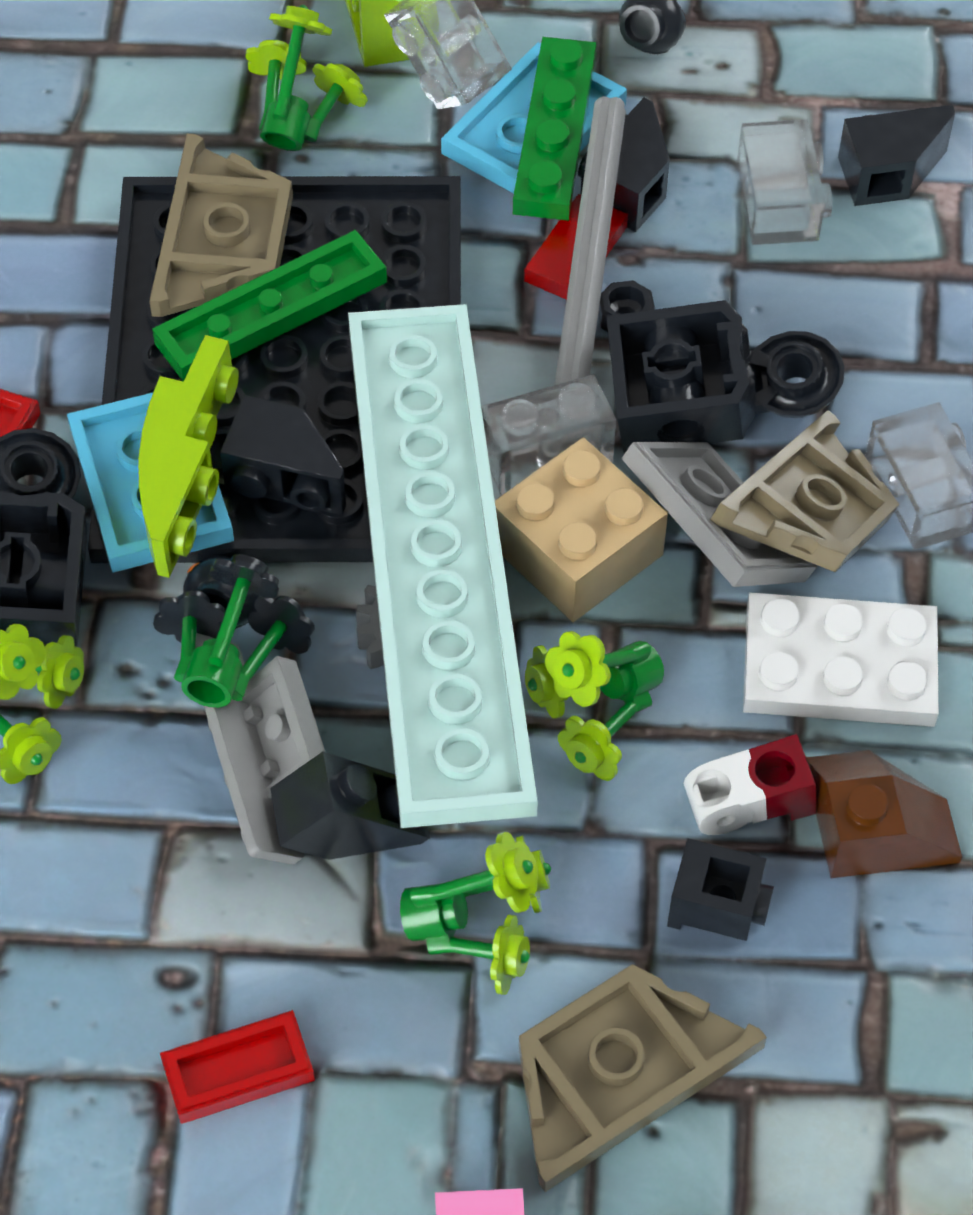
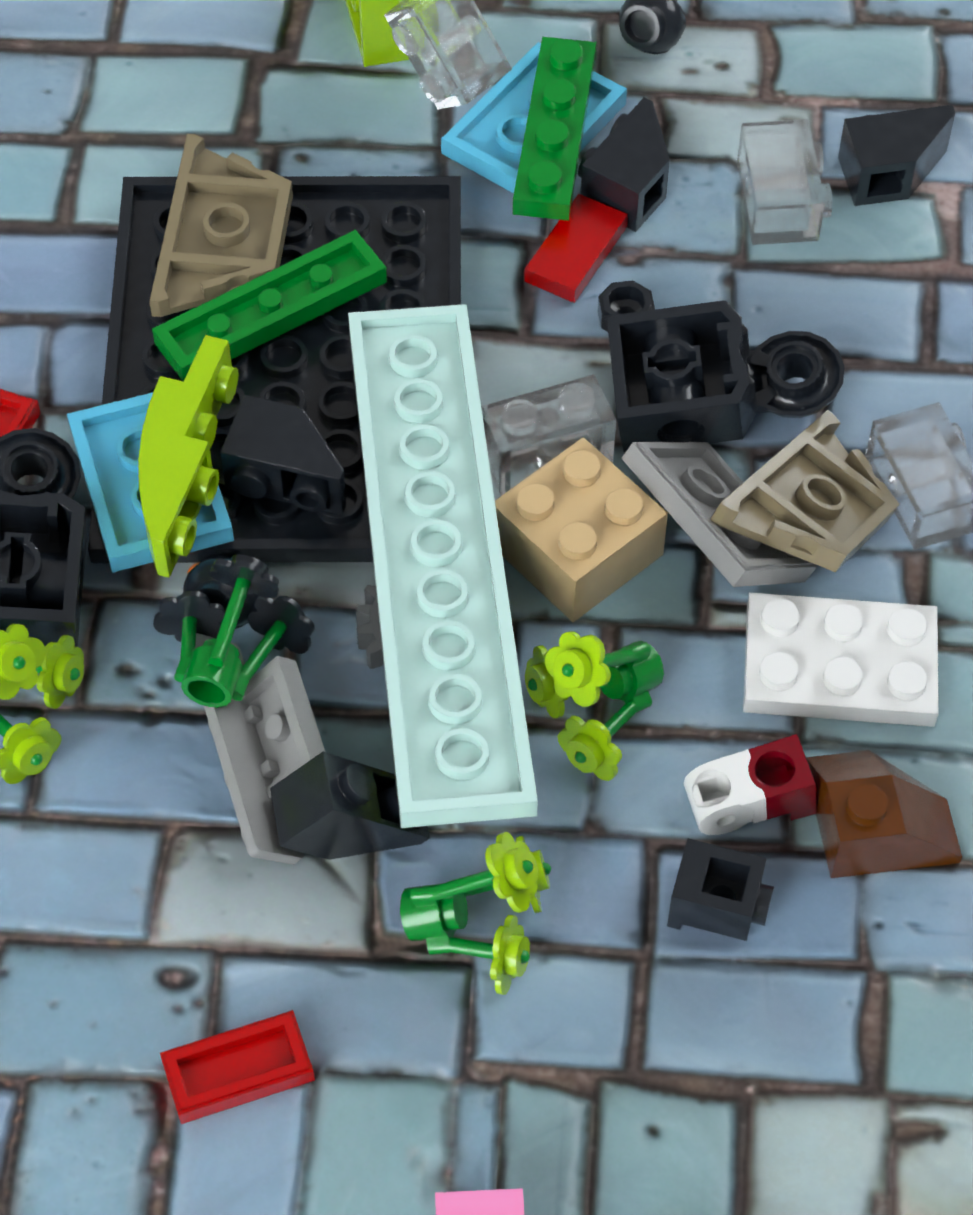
(285, 116): plant -> none
(591, 240): light grey axle -> none
(619, 1065): dark tan wing -> none

